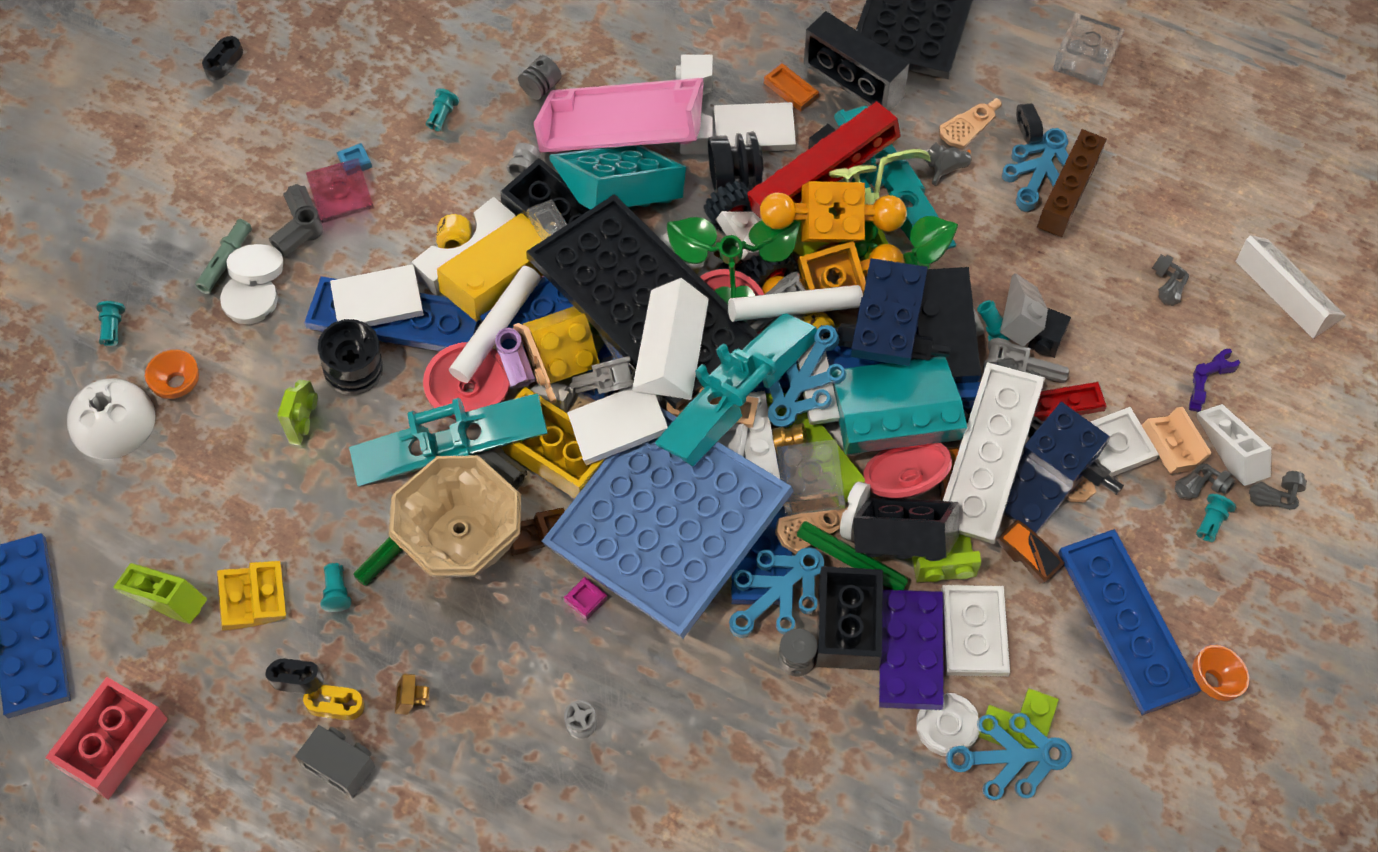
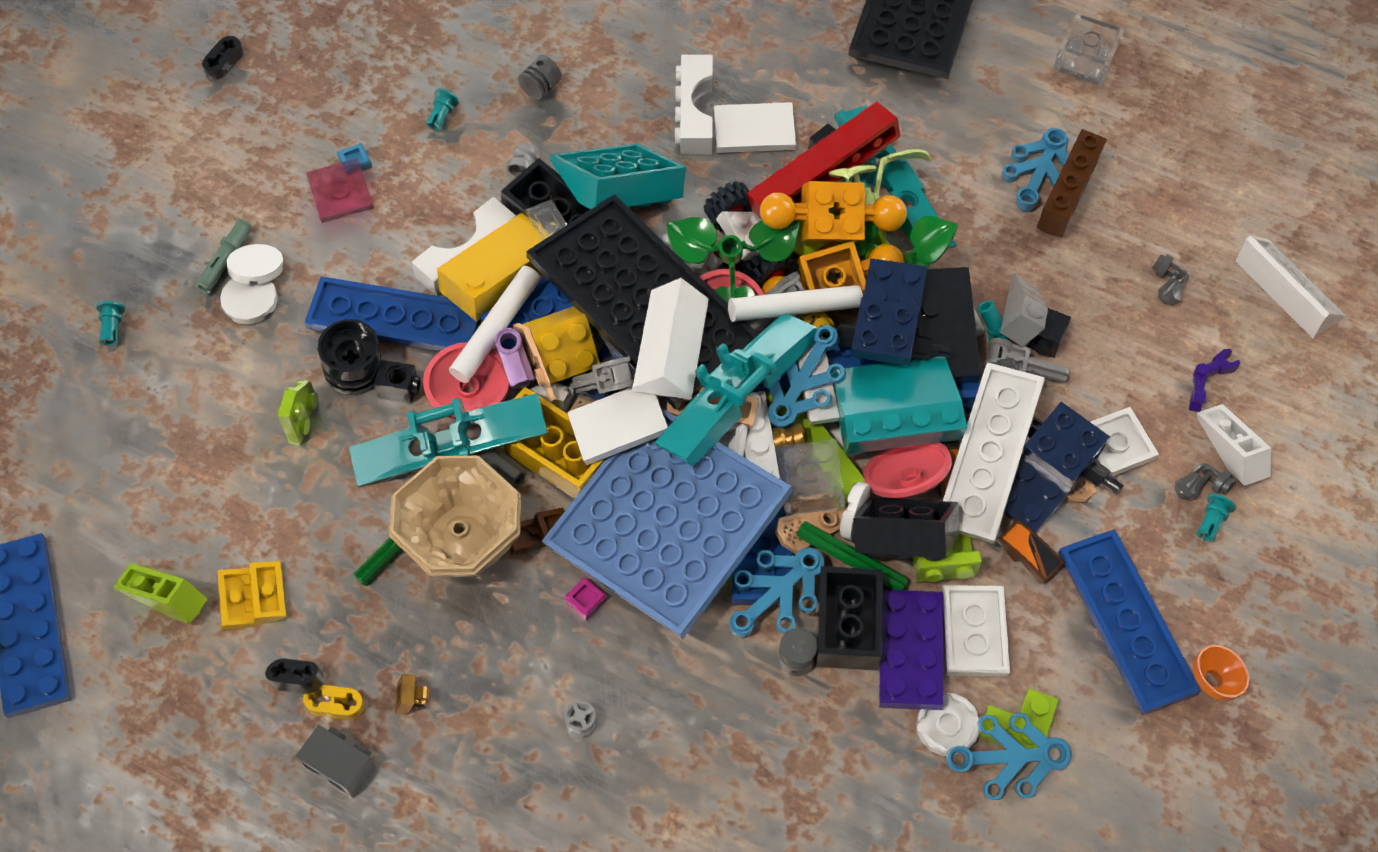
(107, 738): coral brick -> none
(110, 418): white piece -> none
(168, 365): orange piece -> none
(303, 226): dark grey piece -> none
(335, 594): teal pin -> none
(378, 296): white tile -> none
(391, 372): none -> black brick
(453, 231): yellow head -> none
(620, 115): bright pink slope -> none
(735, 161): black wheel -> none
(791, 87): orange tile -> none
(855, 62): black brick -> none
(947, 160): dark grey animal -> none
(966, 126): light nougat piece -> none
(1029, 123): black beam -> none
(1081, 398): red tile -> none
(1177, 441): light nougat bracket -> none
(1264, 495): dark grey piece -> none

